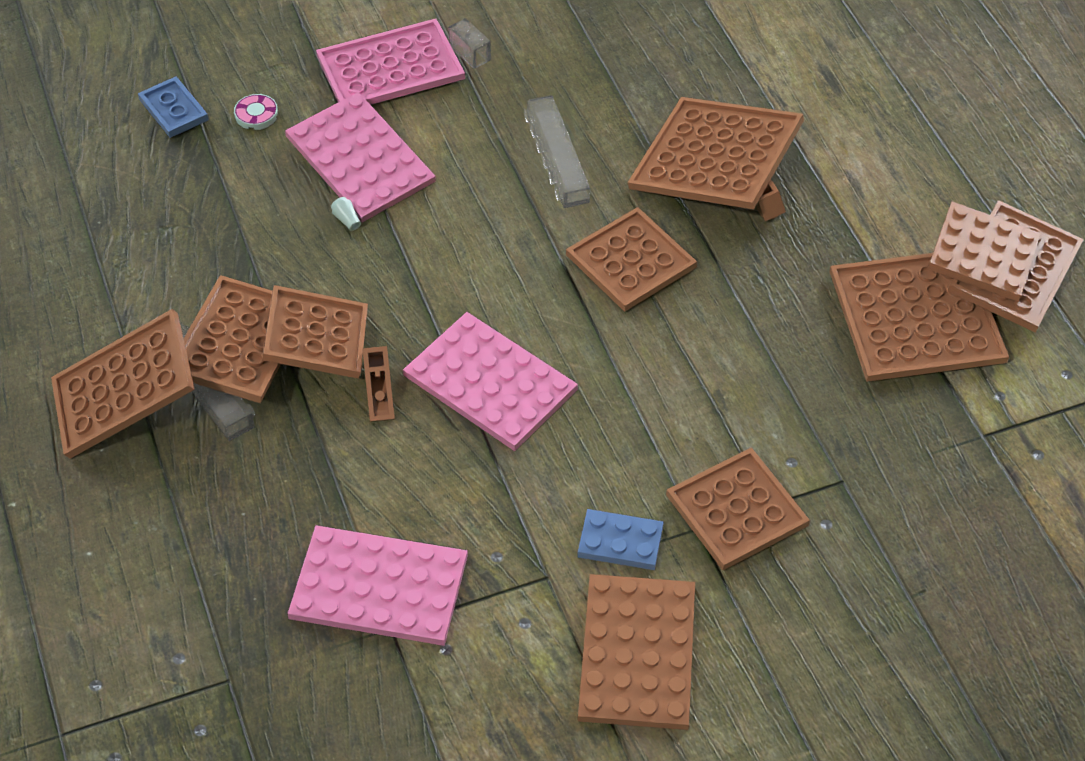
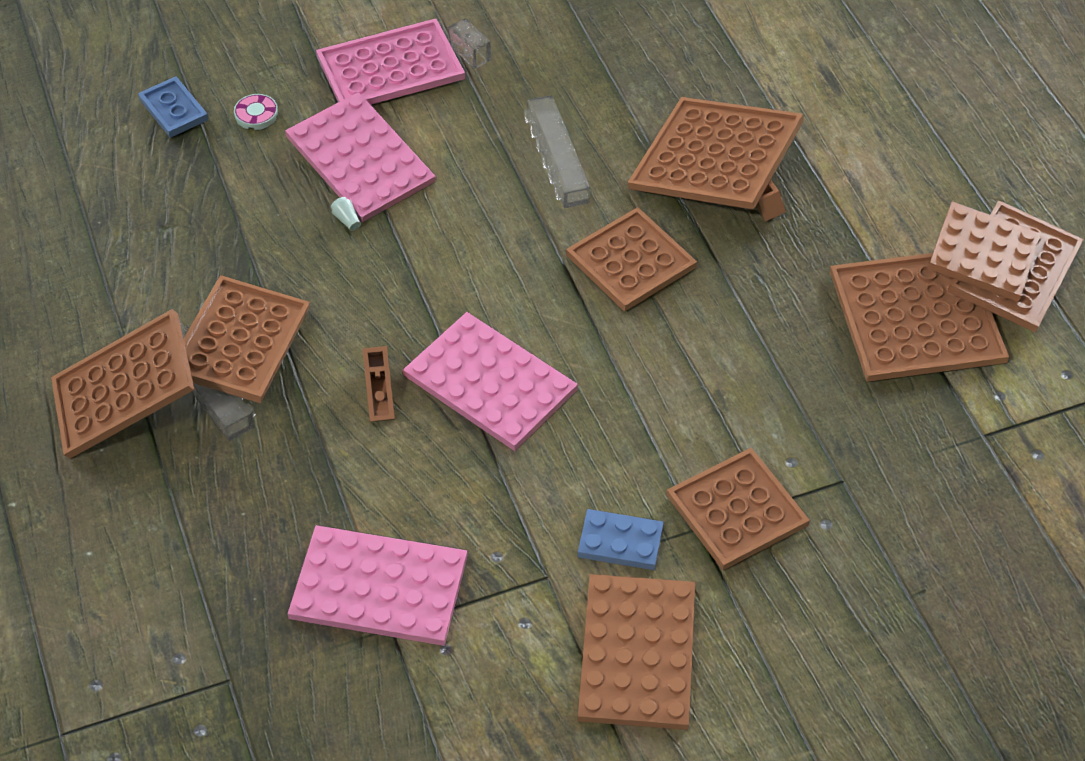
(315, 332): nougat plate -> none

